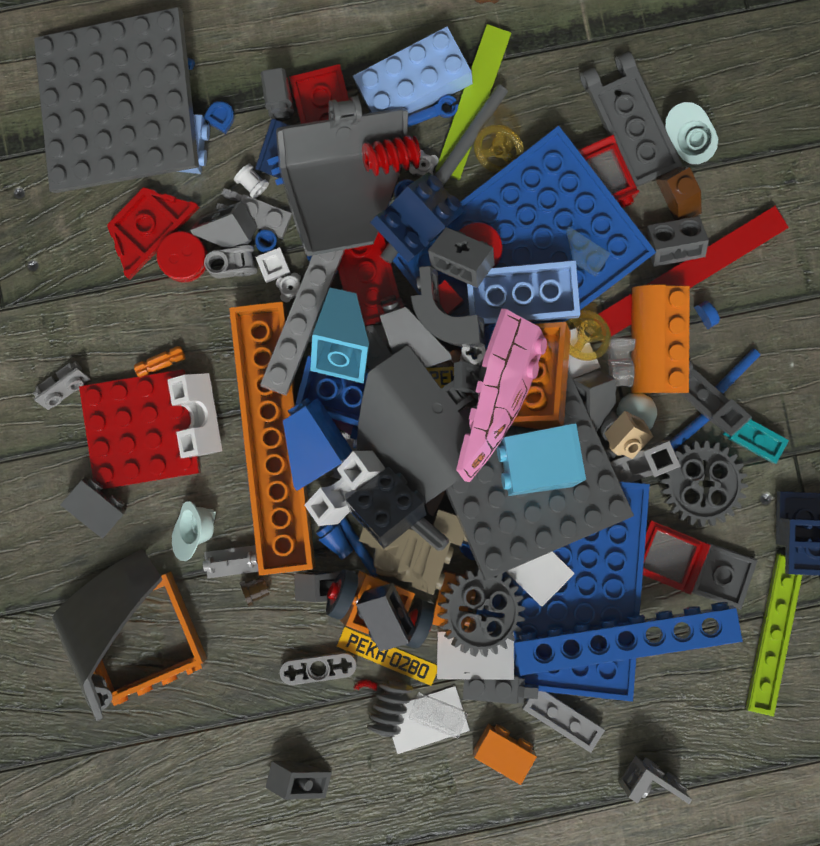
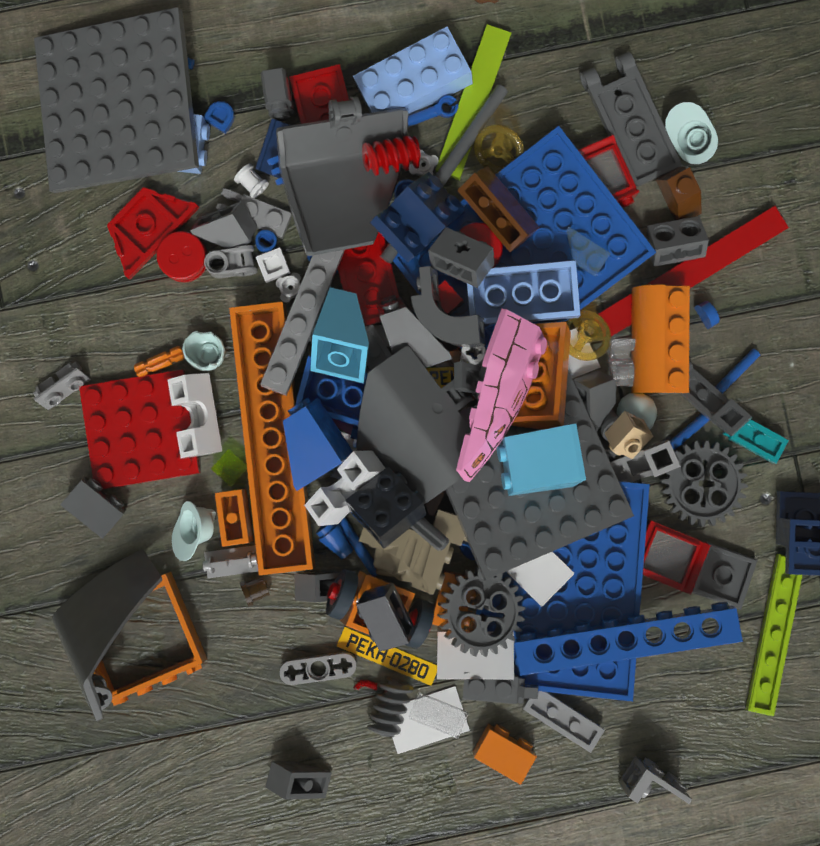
(204, 350): none -> light aqua hair
(229, 467): none -> clear neon green plate
(234, 517): none -> orange brick
(498, 208): none -> reddish brown brick

